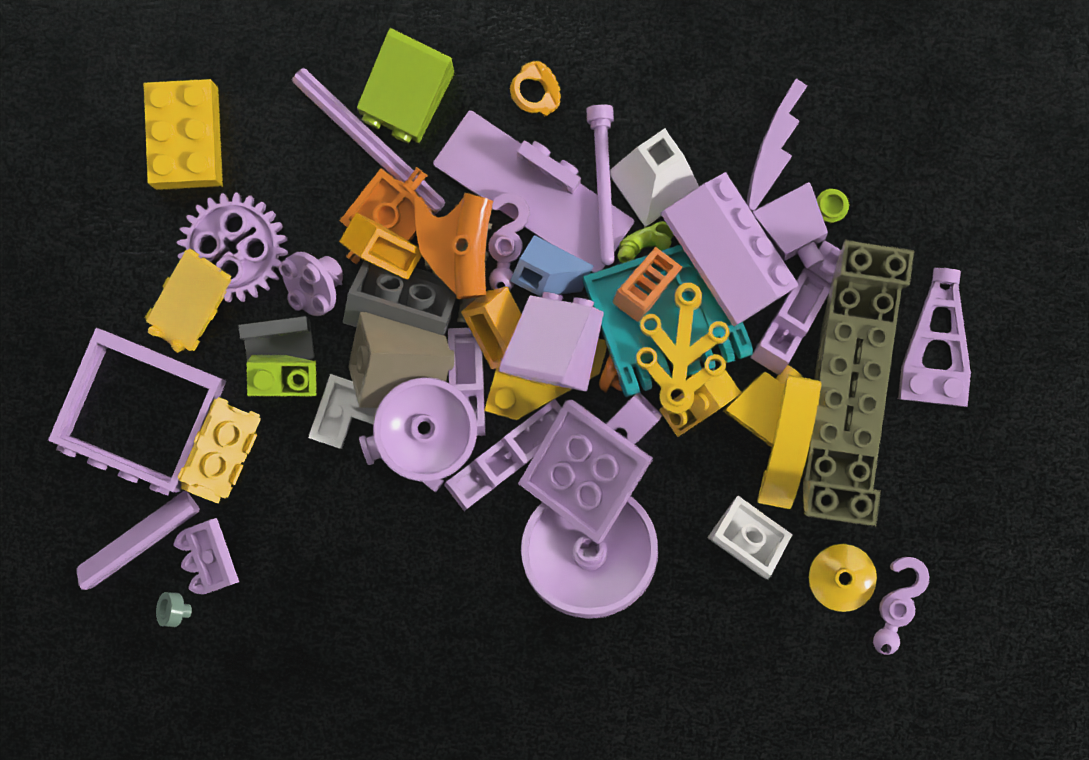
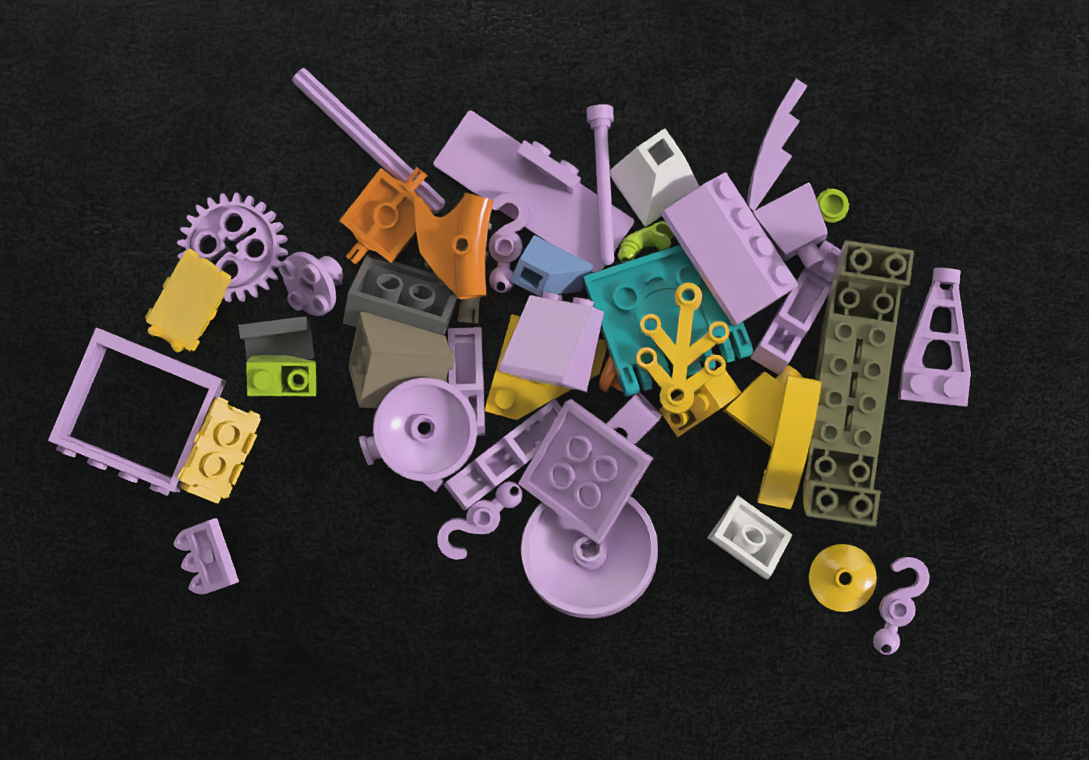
(136, 540): lavender slope -> none
(172, 609): sand green tile -> none
(182, 134): yellow brick -> none
(336, 412): white plate -> none
(381, 246): light orange slope -> none
(405, 87): lime slope -> none
(481, 518): none -> lavender piece
(493, 323): light orange slope -> none
(537, 72): light orange piece -> none
(632, 299): orange slope -> none

